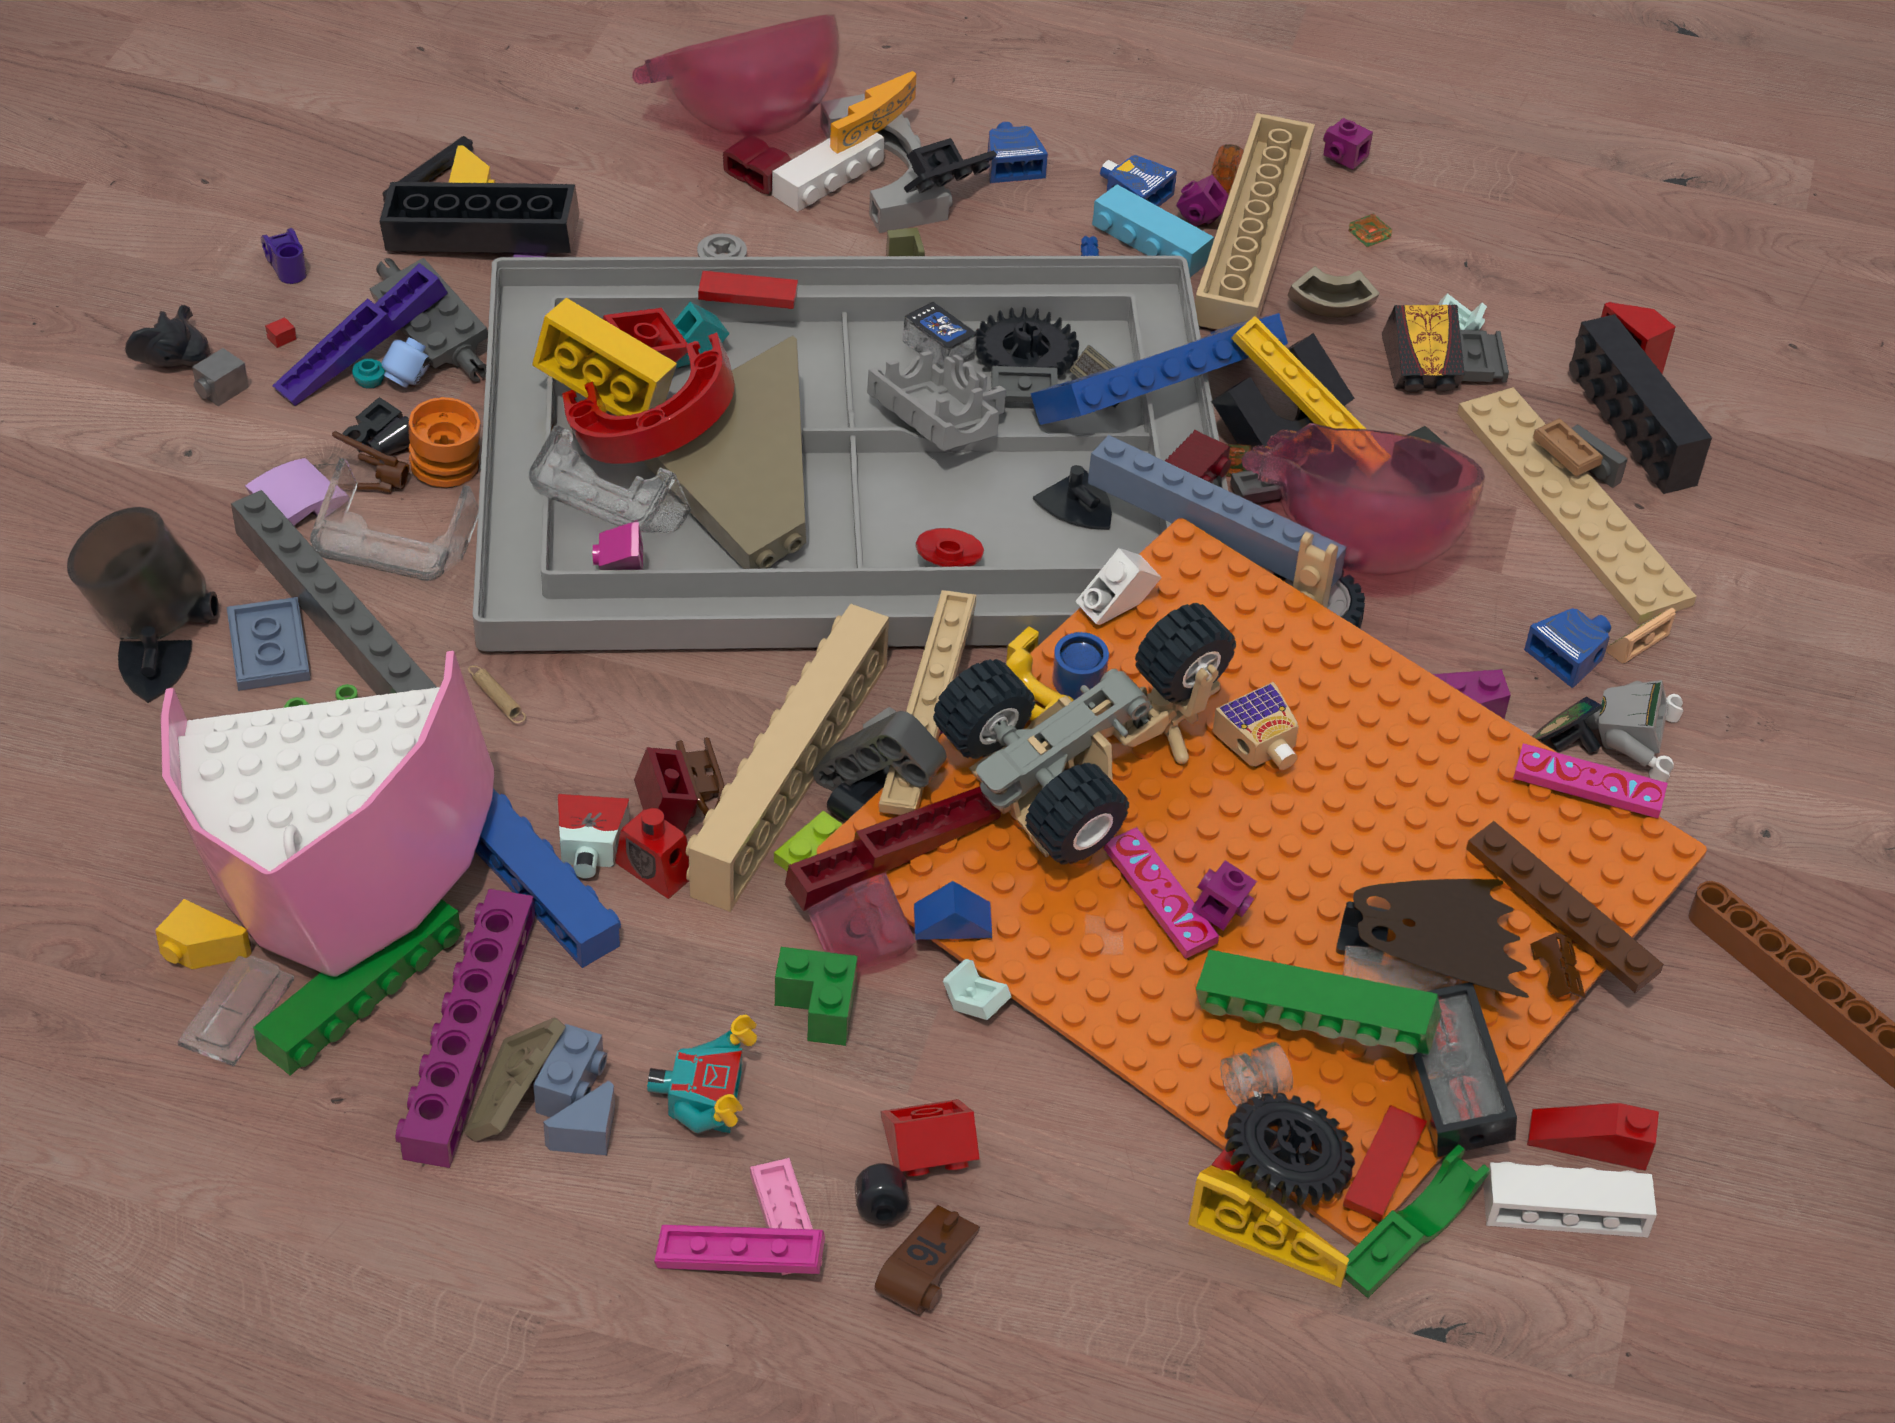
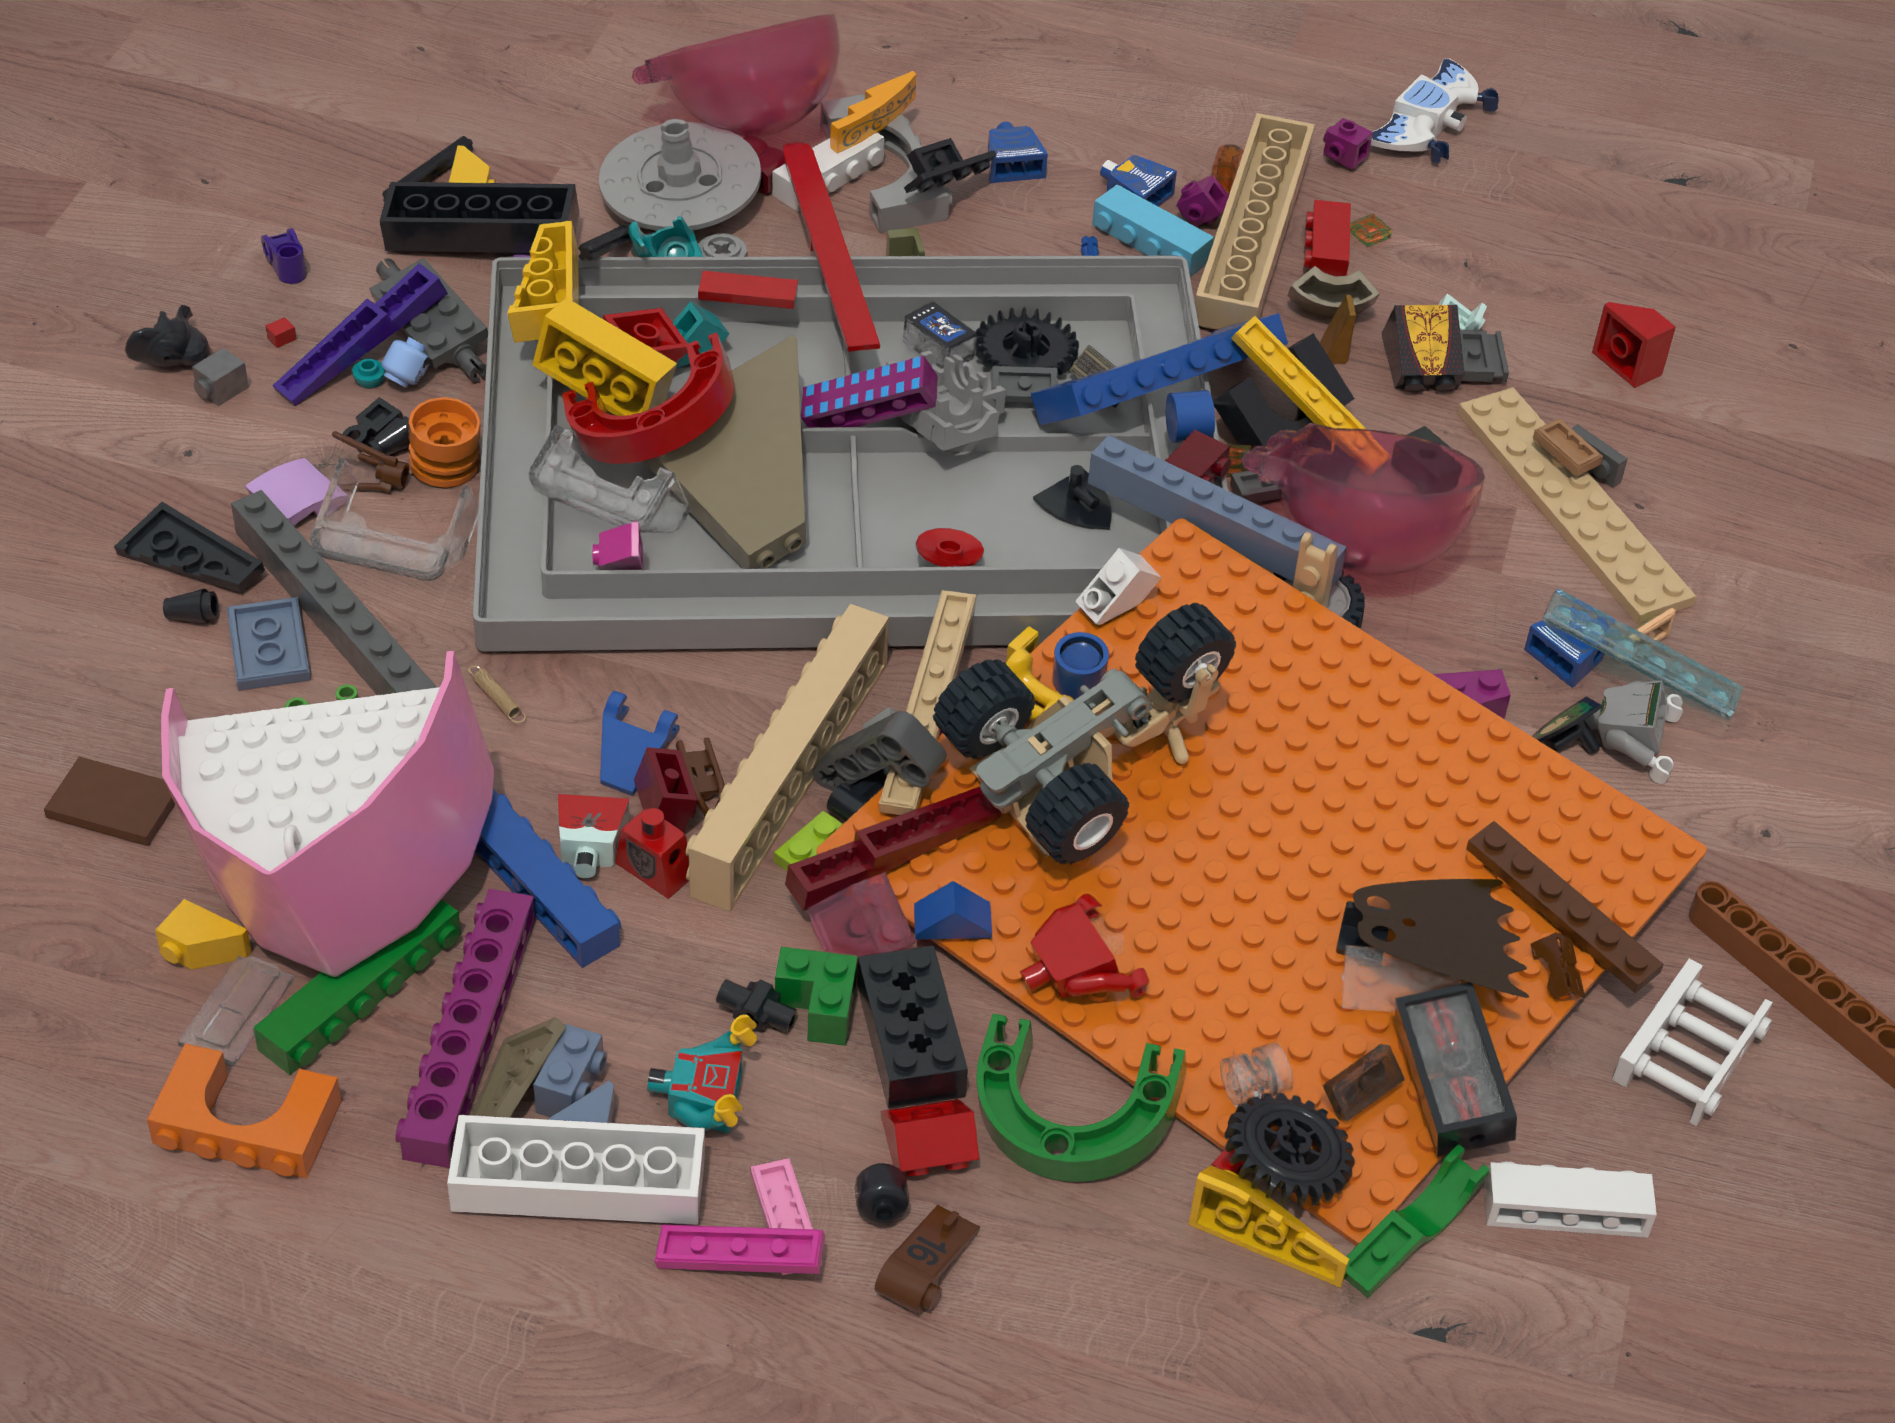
(111, 801): none -> reddish brown tile
(136, 573): clear smoke brick -> none
(152, 665): black shield -> none
(187, 548): none -> black wing
(280, 1143): none -> orange arch
(546, 280): none -> yellow wedge
(577, 1169): none -> white brick
(604, 243): none -> black axle
(626, 744): none -> blue flag
(667, 242): none -> teal hair
(680, 172): none -> light grey piece
(758, 1002): none -> black axle
(830, 248): none -> red piece
(871, 395): none -> magenta brick
(911, 1027): none -> black brick
(974, 994): light aqua bracket -> none
(1076, 956): none -> red torso
(1091, 1149): none -> green piece
(1161, 892): dark pink tile -> none
(1189, 412): none -> blue piece
(1224, 895): magenta brick -> none
(1259, 727): torso -> none
(1319, 1002): green brick -> none
(1328, 237): none -> red brick
(1339, 333): none -> pearl gold slope
(1363, 1082): none -> clear smoke plate
(1385, 1163): red tile -> none
(1431, 107): none -> torso
(1590, 780): dark pink tile -> none
(1598, 1132): red slope -> none
(1639, 404): black brick -> none
(1642, 653): none -> clear light blue plate
(1670, 1011): none -> white fence

